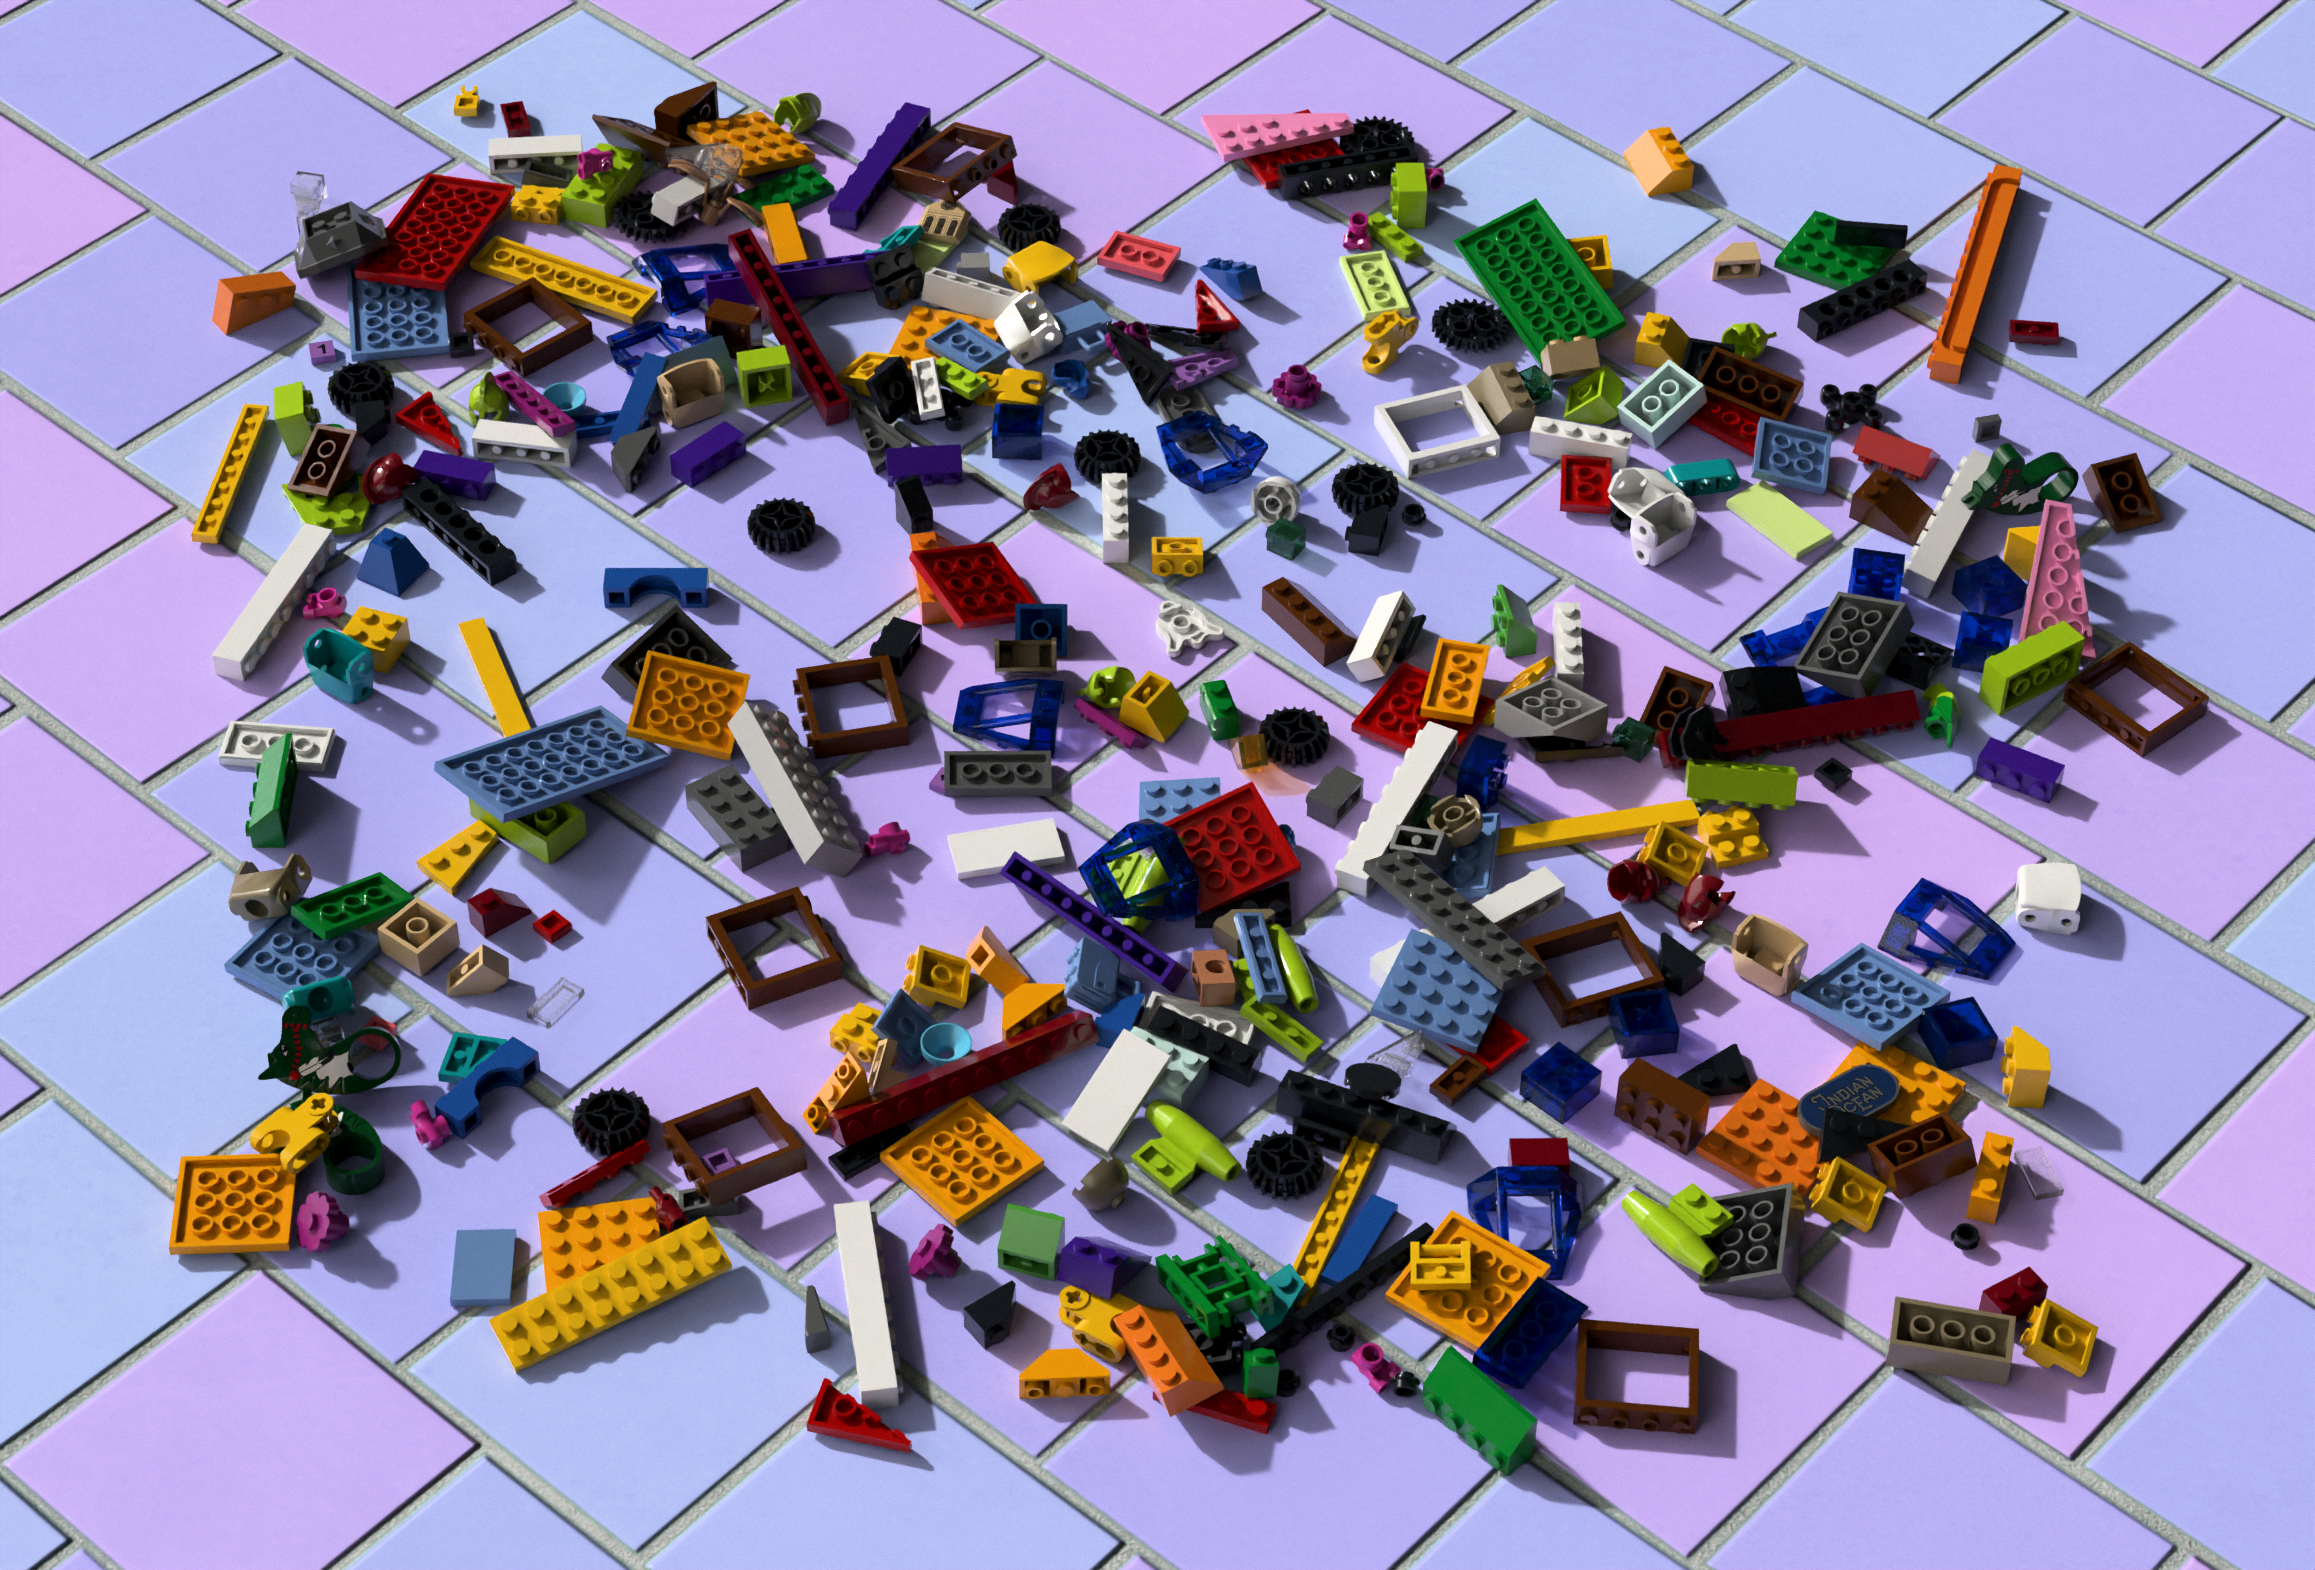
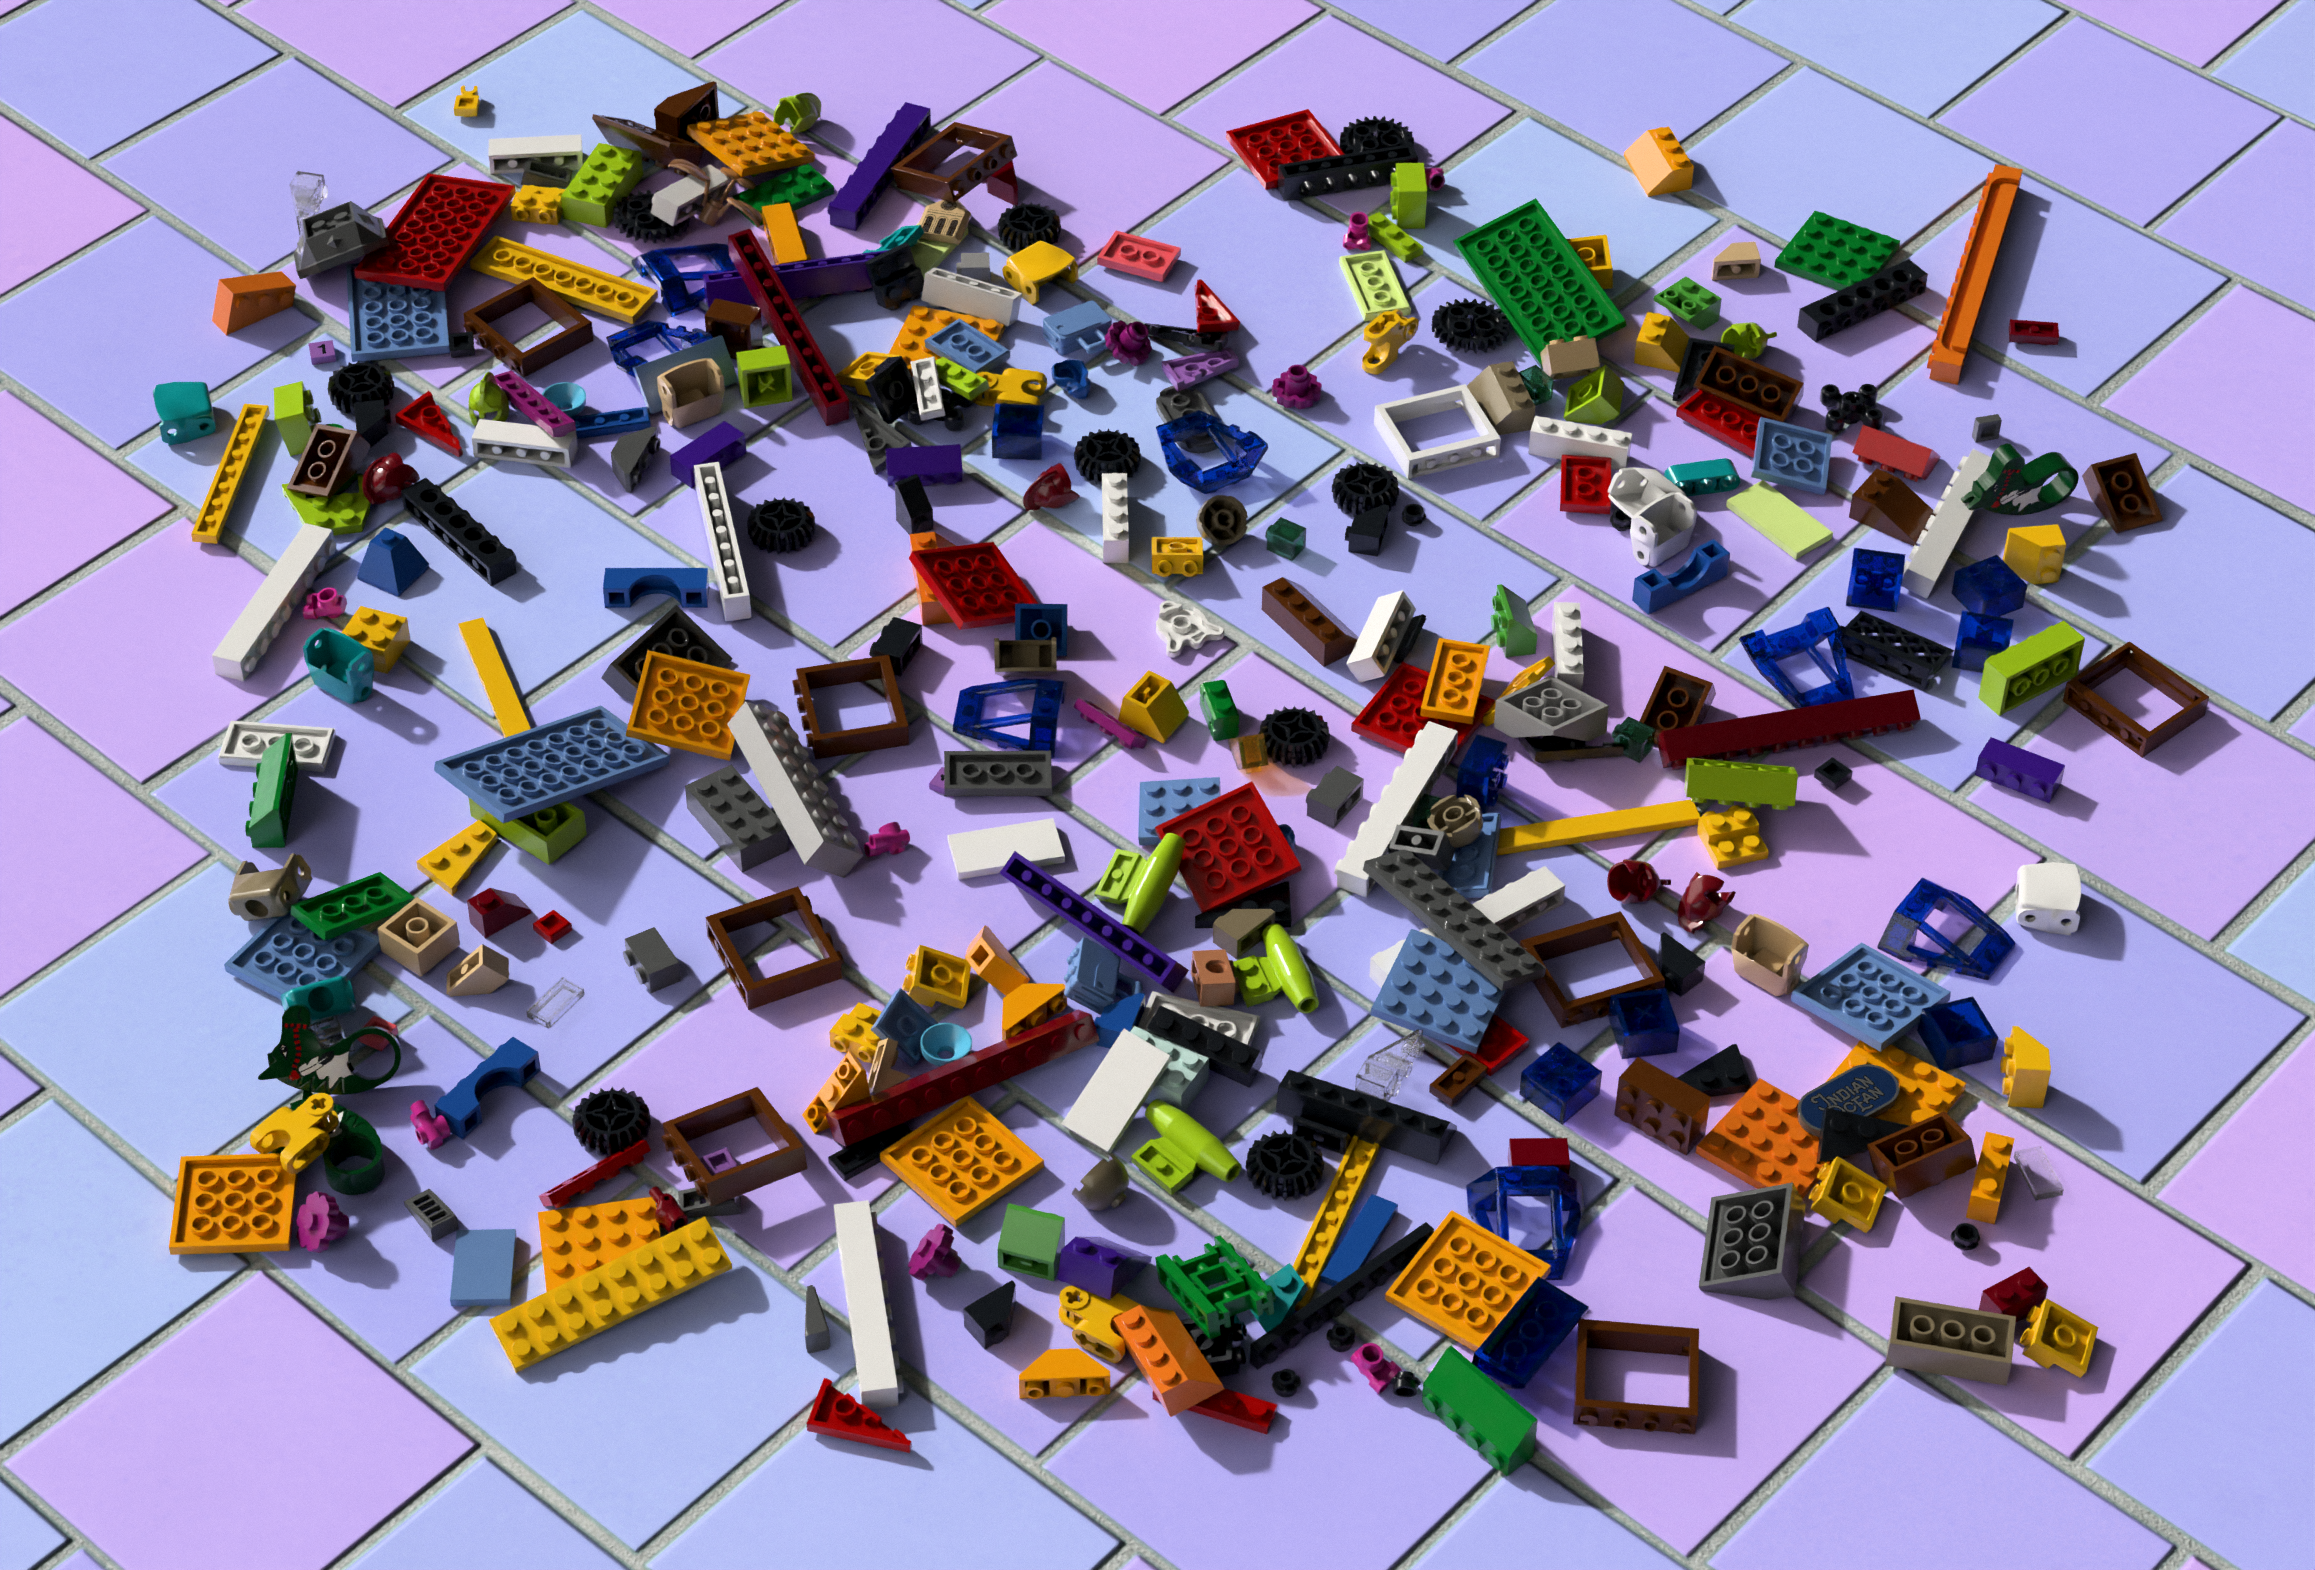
(186, 409): none -> teal piece
(438, 1228): none -> dark grey slope
(457, 474): dark purple brick -> none
(465, 1054): teal wing -> none
(515, 119): dark red plate -> none
(594, 162): dark pink plate -> none
(639, 396): blue tile -> none
(651, 960): none -> dark grey brick
(715, 159): clear slope -> none
(722, 541): none -> white brick
(1028, 329): white piece -> none
(1108, 686): lime helmet -> none
(1144, 366): black wing -> none
(1182, 888): clear blue windscreen -> none
(1222, 520): none -> dark tan cylinder
(1234, 278): blue slope -> none
(1254, 134): bright pink wing -> none
(1259, 1373): green brick -> none
(1260, 957): medium blue tile -> none
(1275, 499): white cylinder -> none
(1282, 1028): lime plate -> none
(1372, 1081): black tile -> none
(1440, 1272): yellow plate -> none
(1662, 404): light aqua brick -> none
(1673, 853): yellow plate -> none
(1681, 1226): lime plate -> none
(1691, 303): none -> bright green slope
(1697, 737): black hinge -> none
(1705, 566): none -> blue arch
(1760, 690): black slope -> none
(1855, 643): dark grey slope -> none
(1870, 234): black tile -> none
(1943, 713): green animal -> none
(2056, 579): bright pink wing -> none

